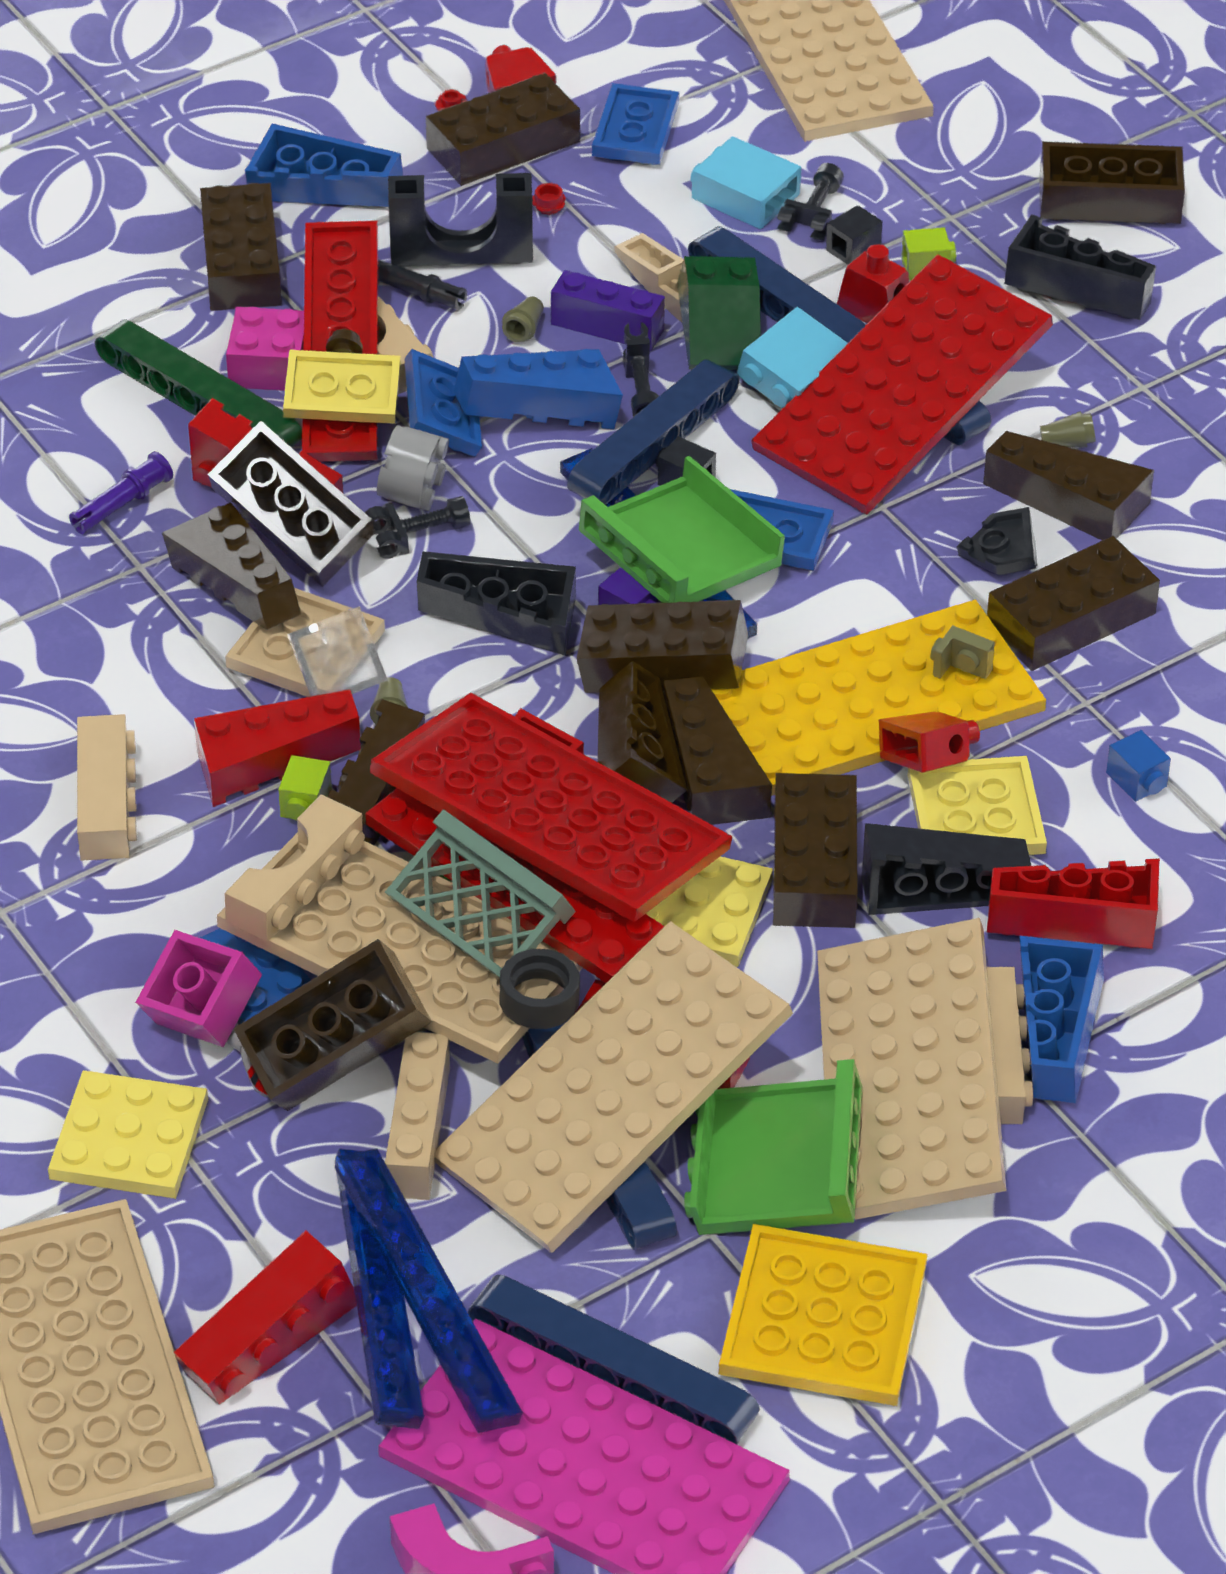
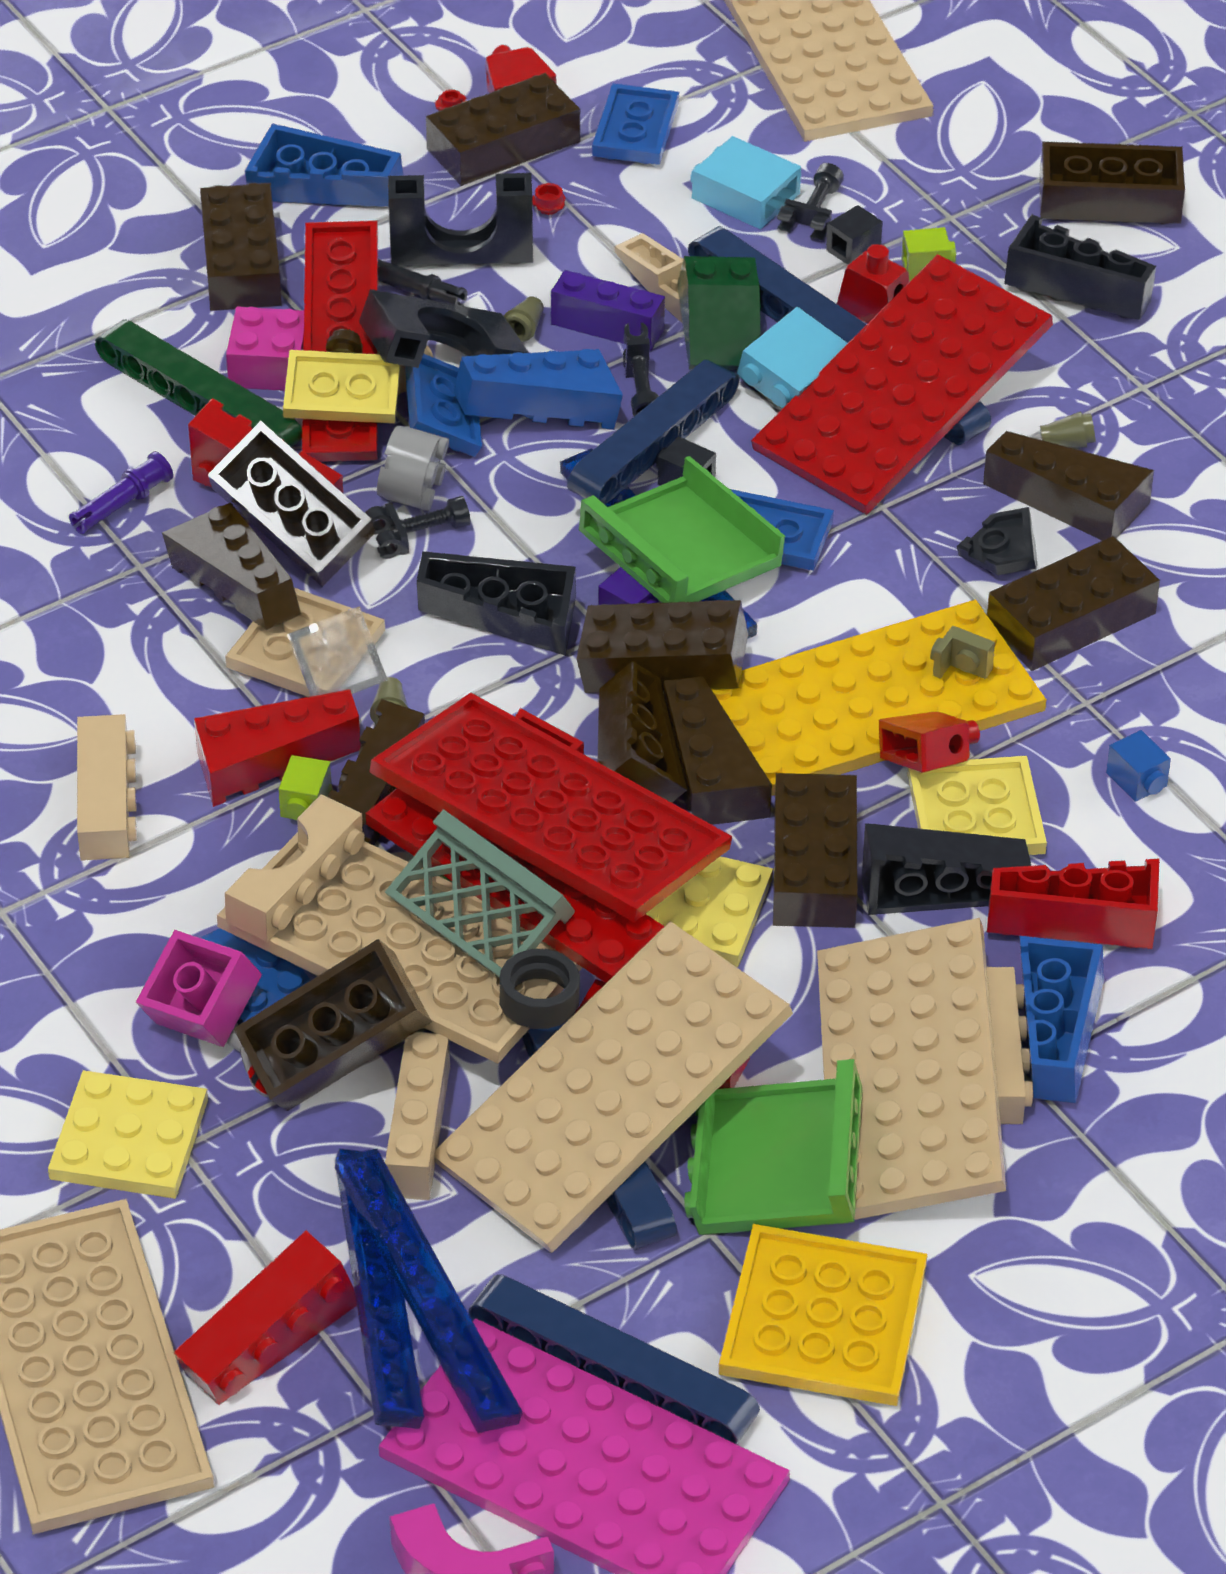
(404, 324): none -> black arch

